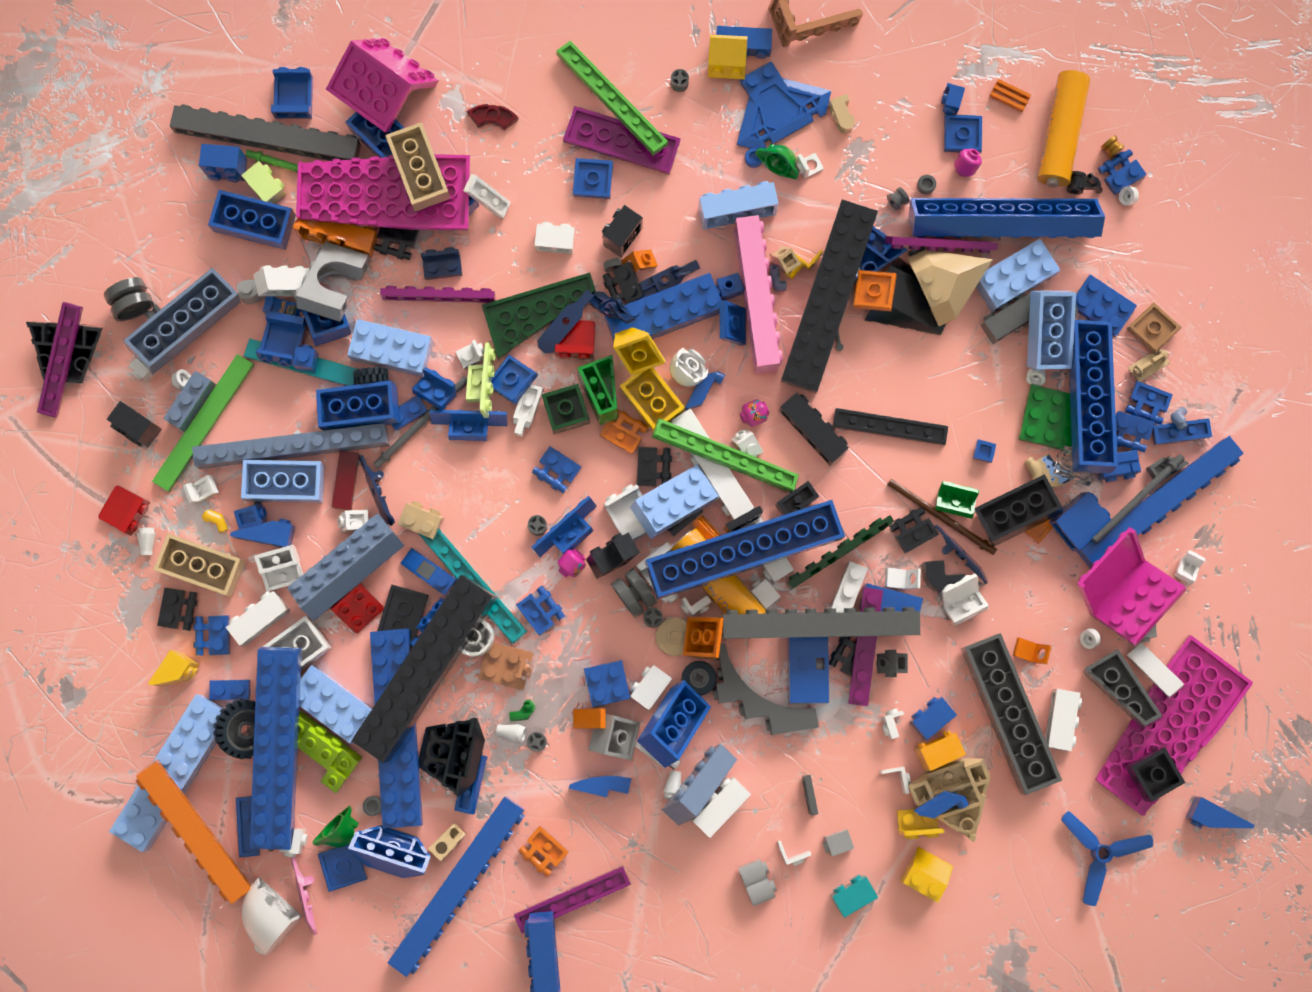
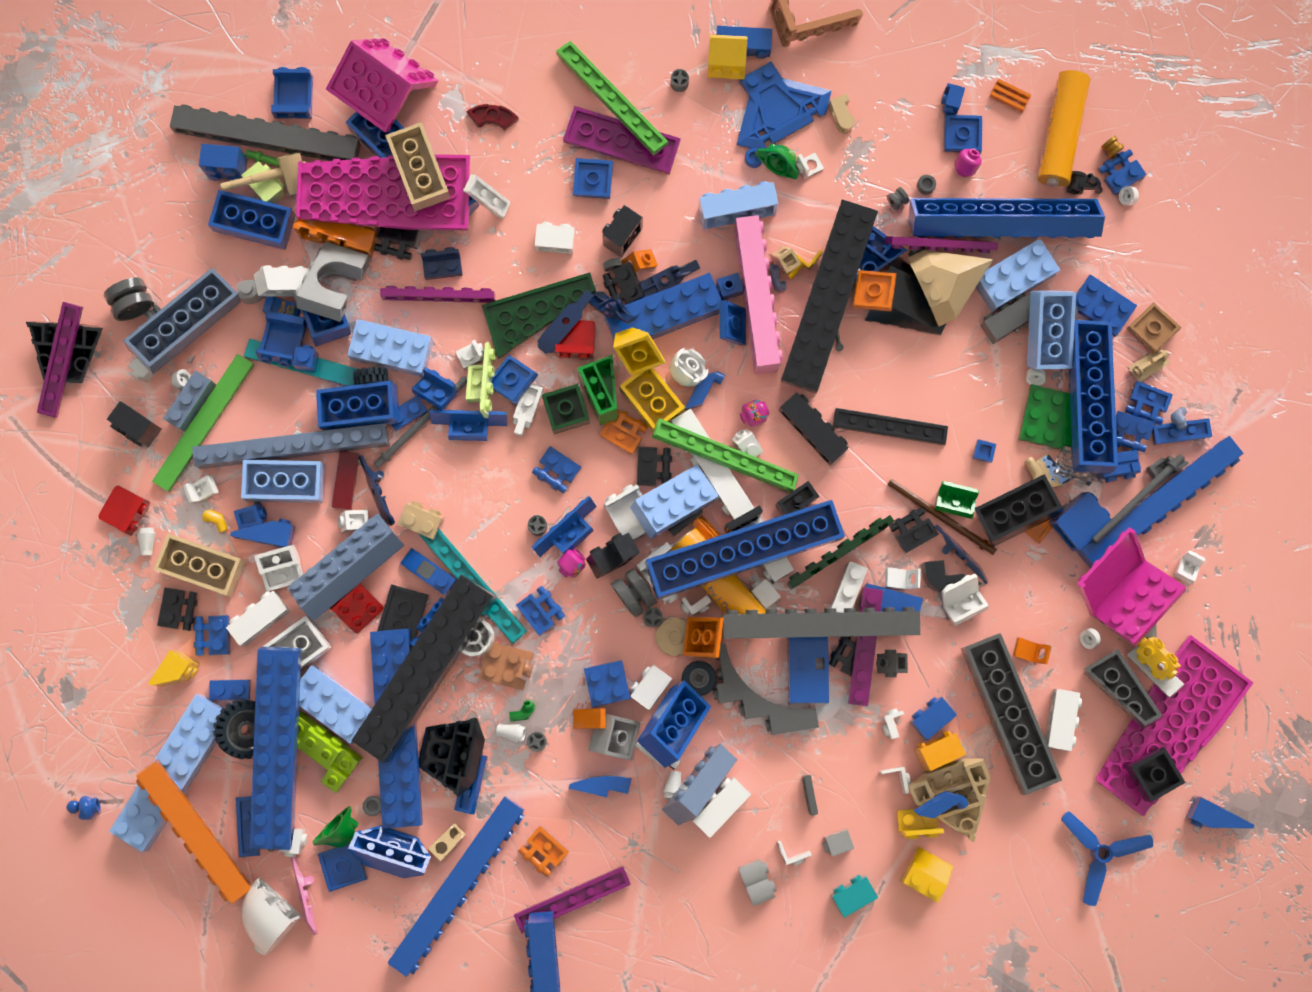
(86, 806): none -> blue animal
(288, 171): none -> tan piece
(1152, 652): none -> yellow brick

